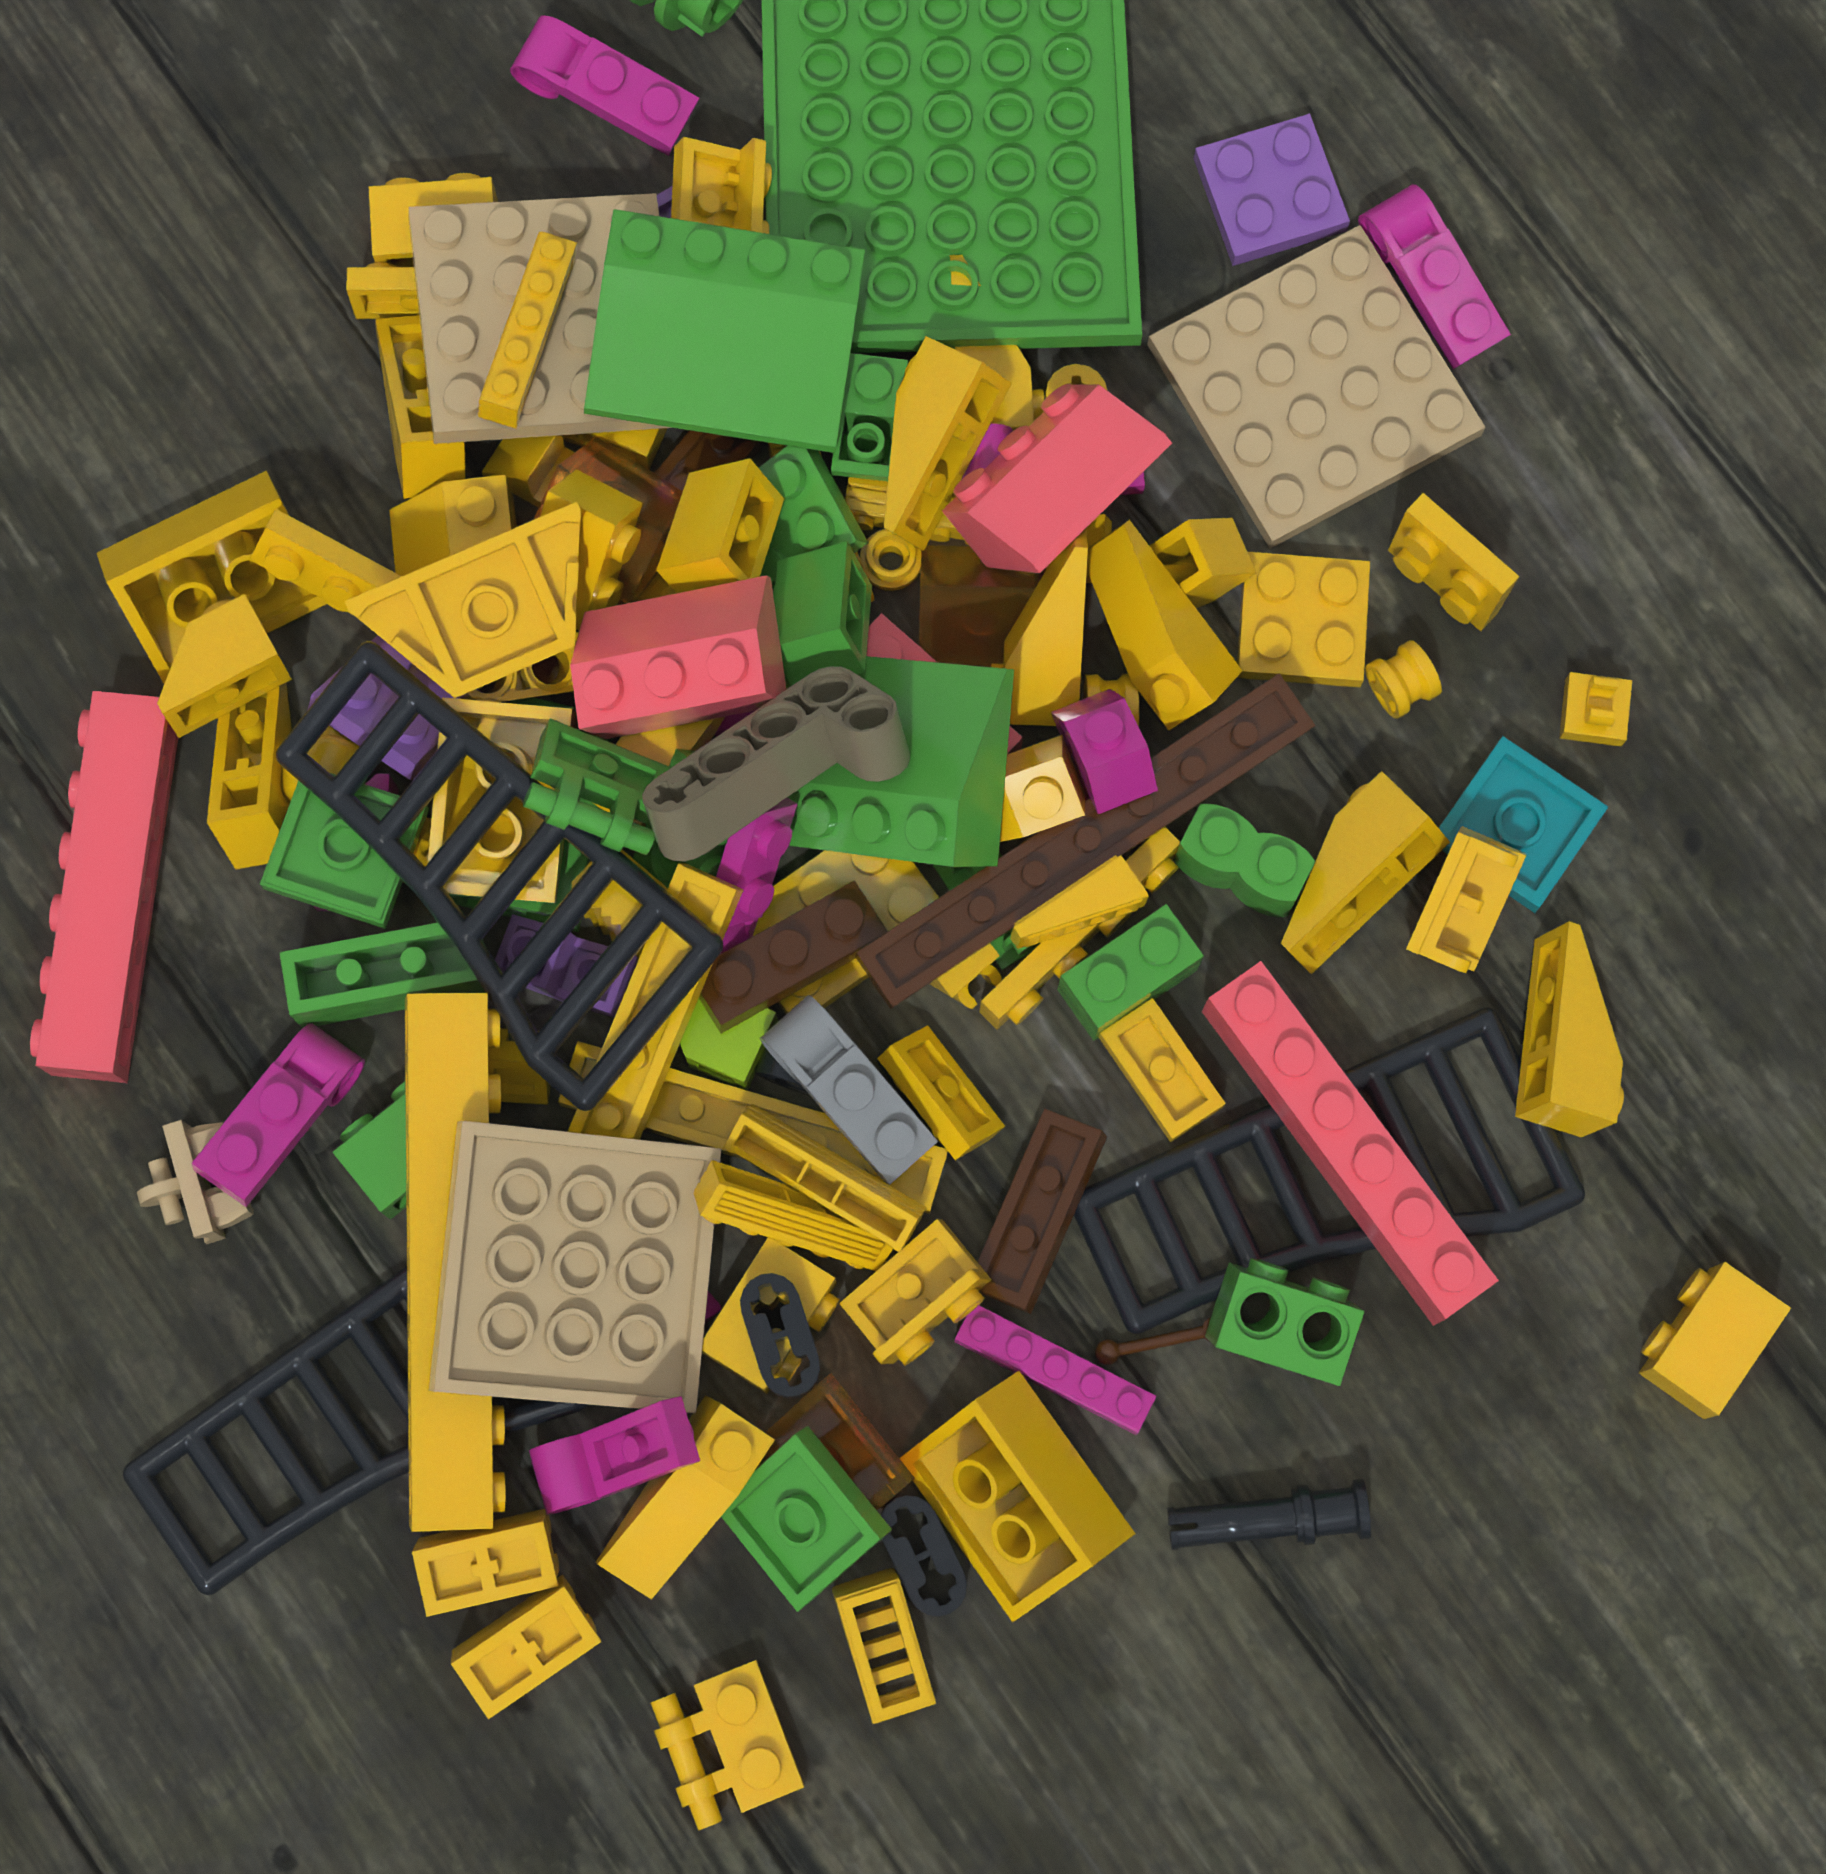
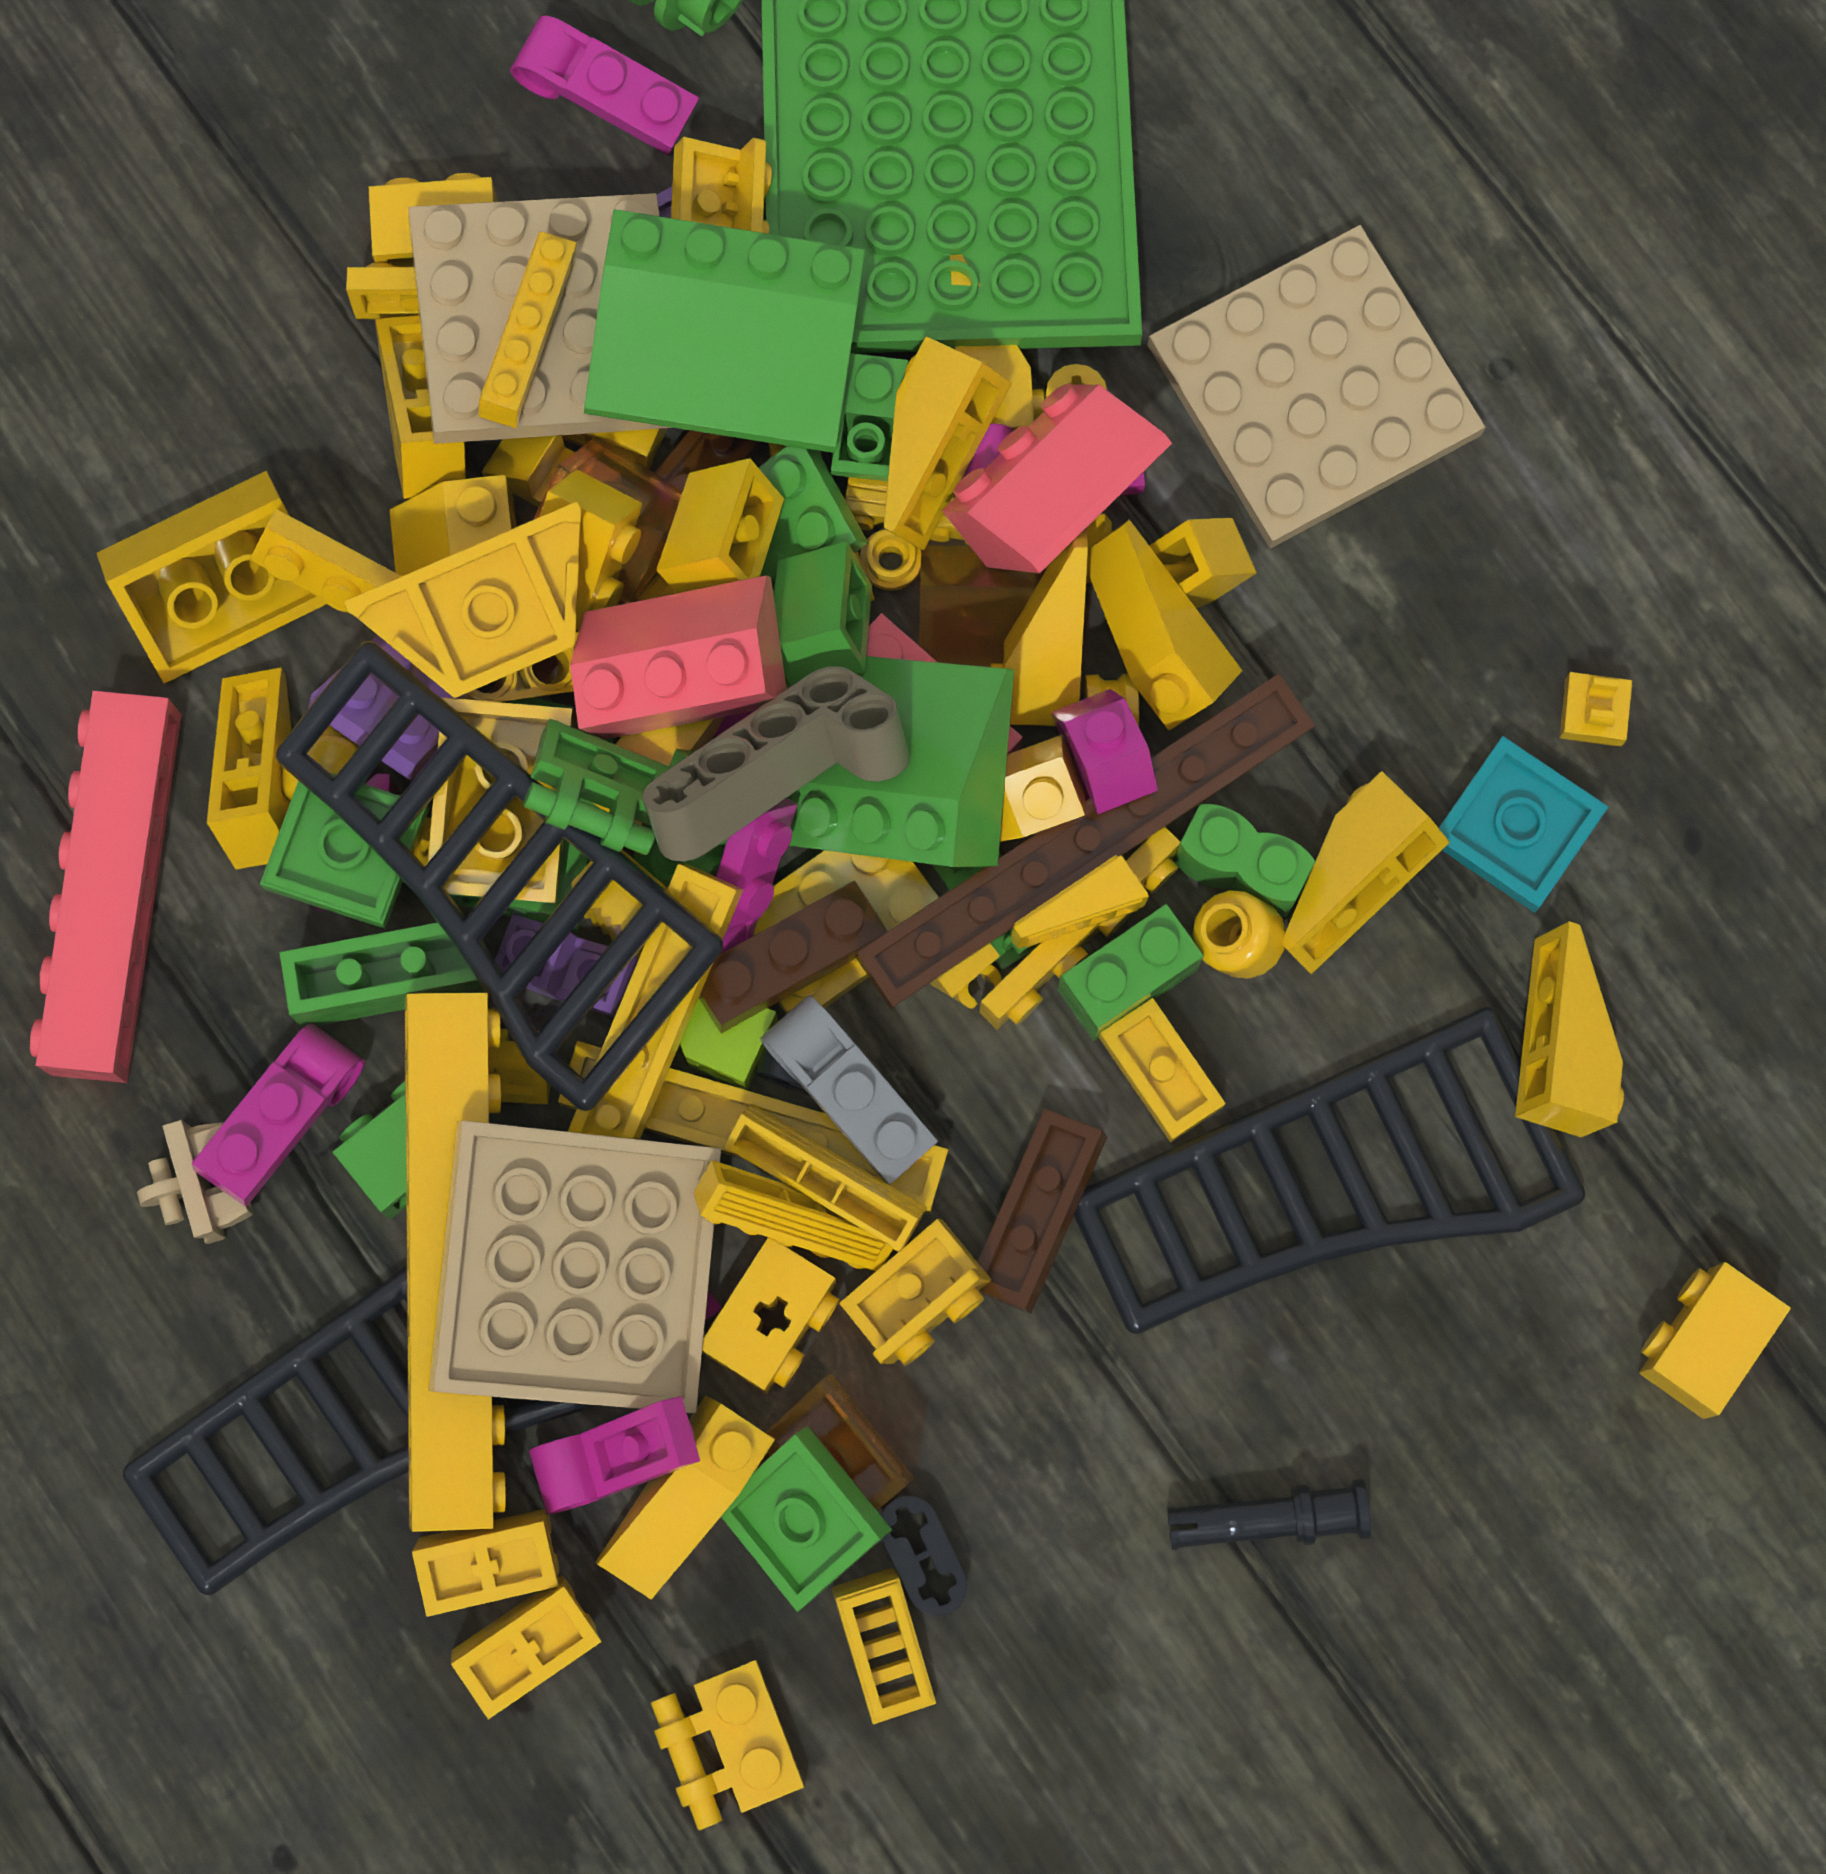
(219, 666): yellow slope -> none
(764, 1340): black beam -> none
(941, 1092): yellow plate -> none
(1016, 1496): yellow slope -> none
(1055, 1369): dark pink piece -> none
(1109, 1351): reddish brown hinge -> none
(1239, 934): none -> yellow head
(1271, 189): medium lavender plate -> none
(1279, 1334): bright green brick -> none
(1304, 620): yellow plate -> none
(1348, 1144): coral brick -> none
(1403, 679): yellow wheel -> none
(1435, 274): dark pink plate -> none
(1452, 563): yellow plate -> none
(1466, 900): yellow hinge -> none

